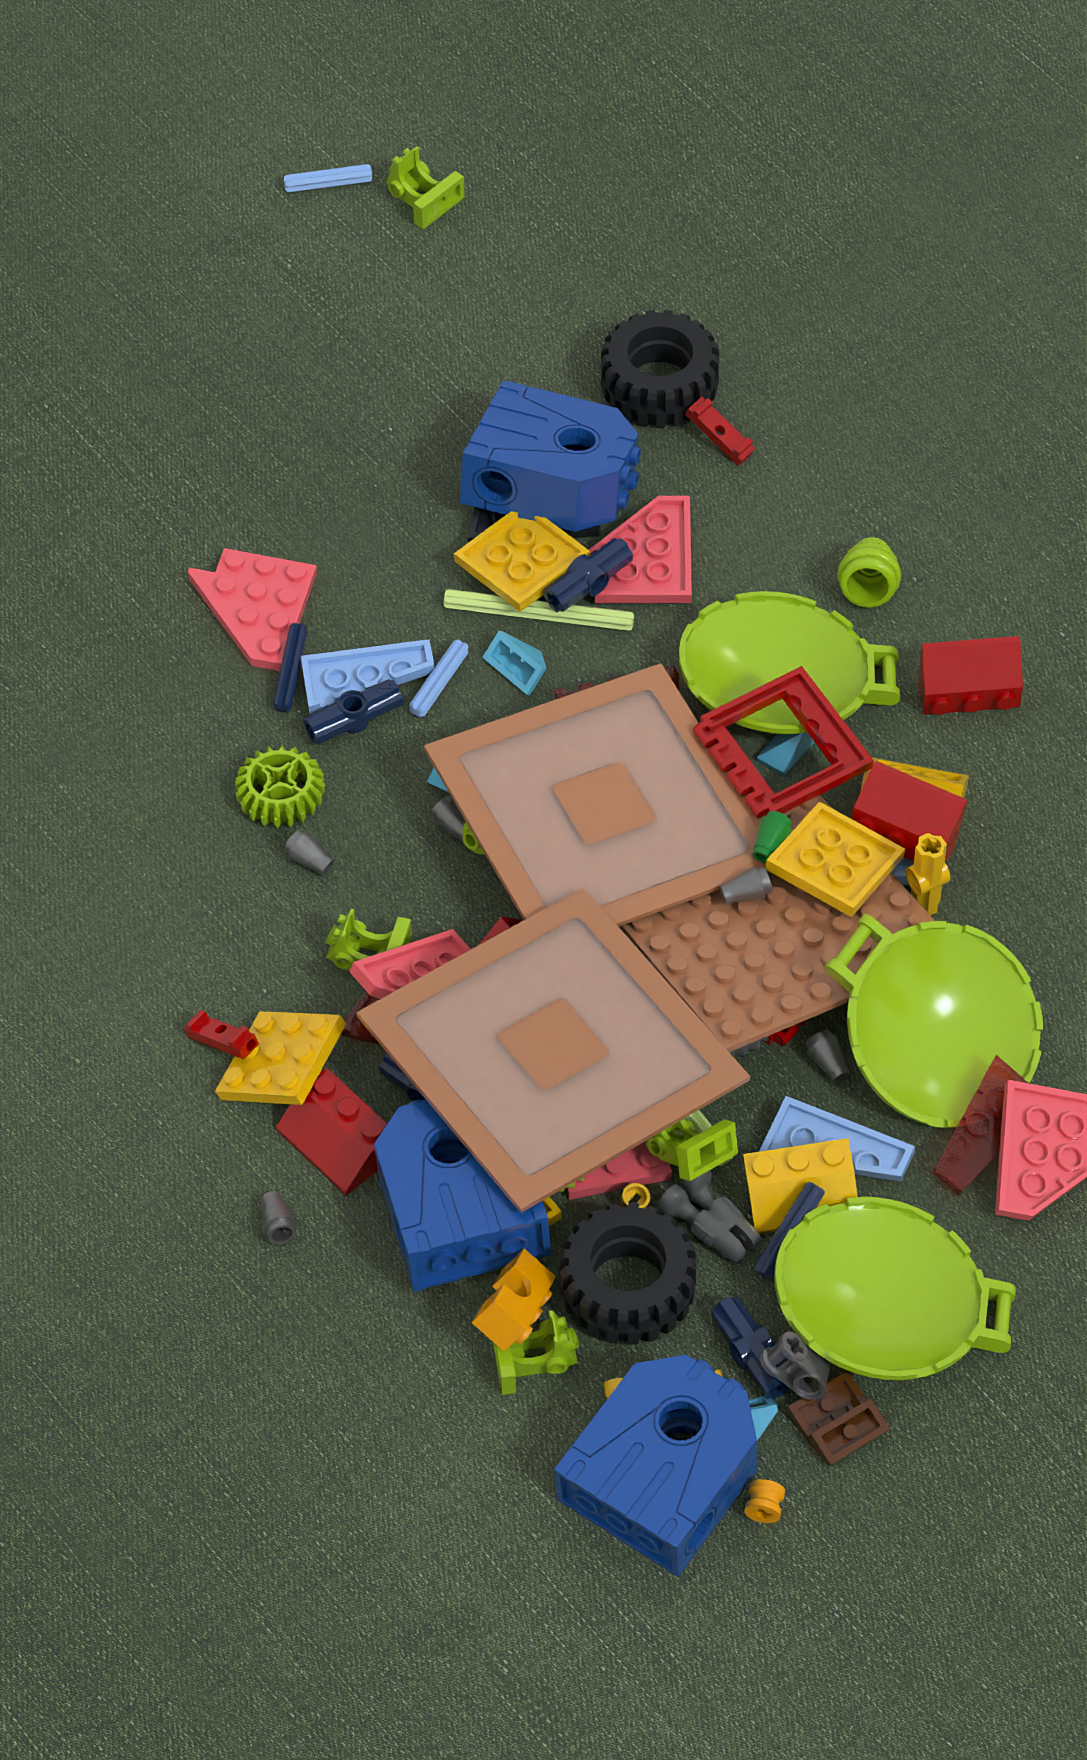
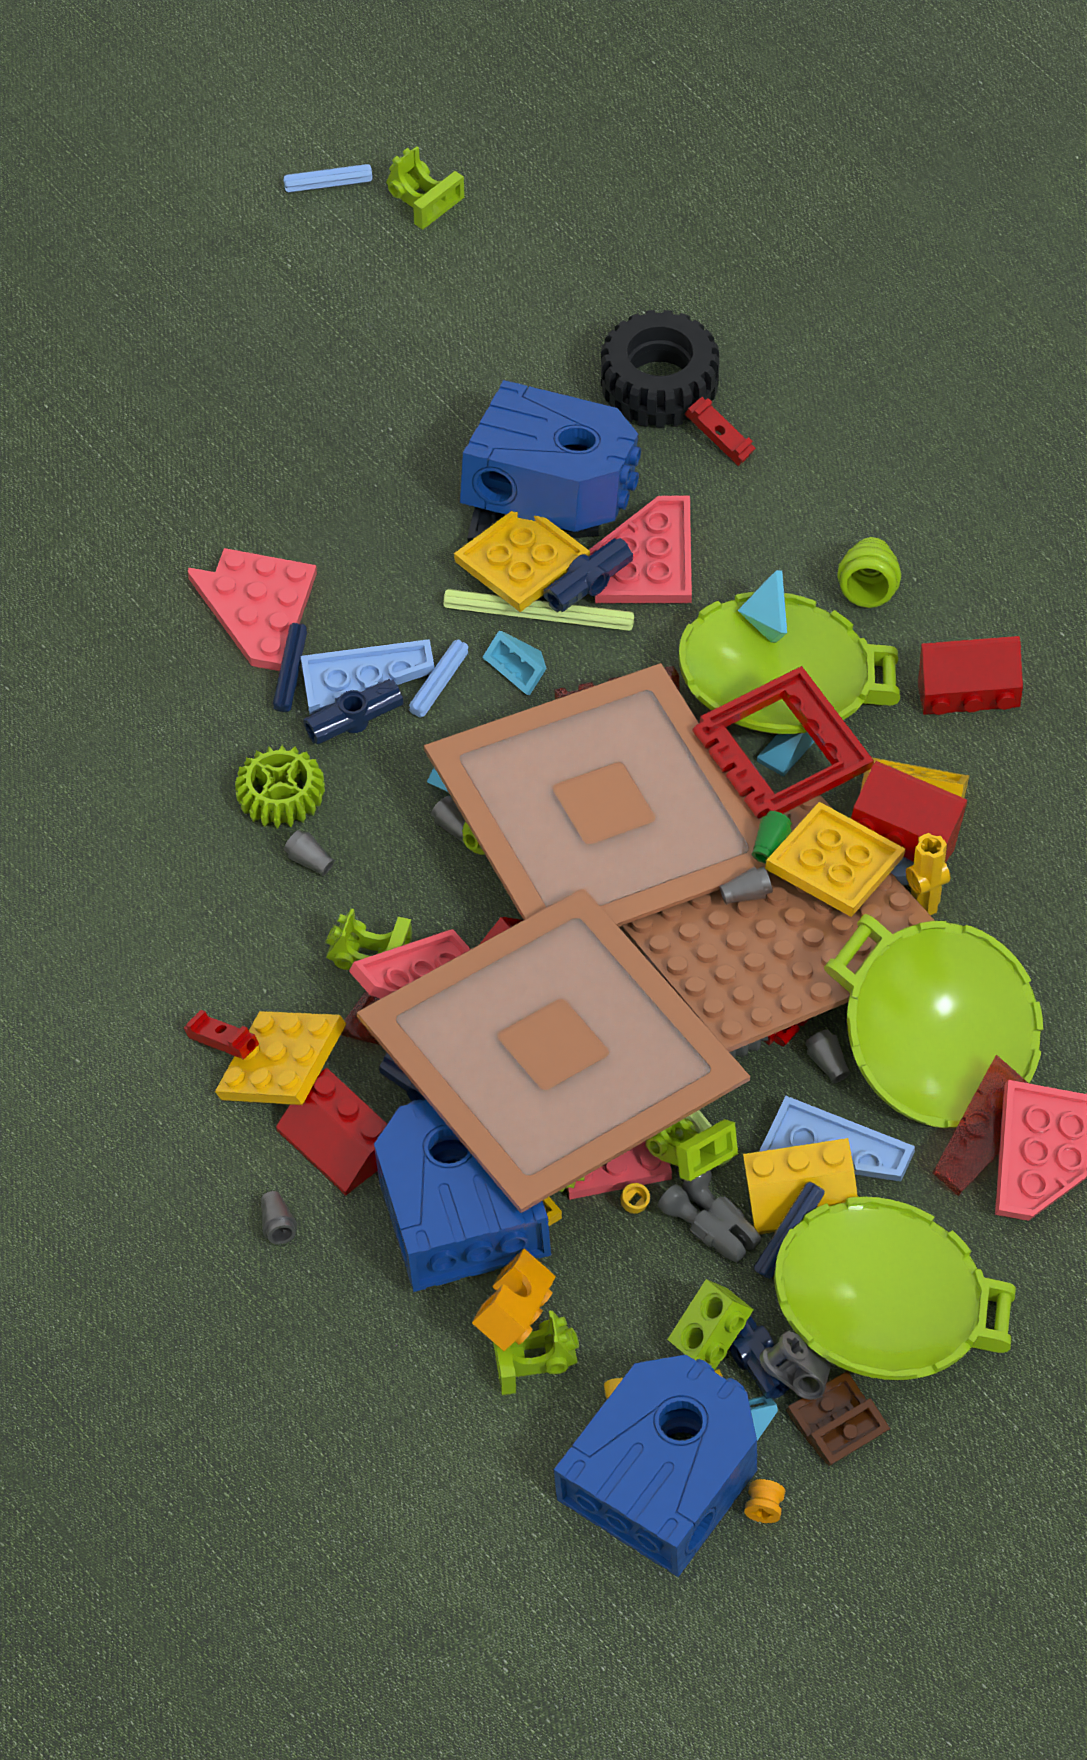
(635, 1234): black tyre -> none
(710, 1324): none -> lime brick
(767, 608): none -> medium azure slope

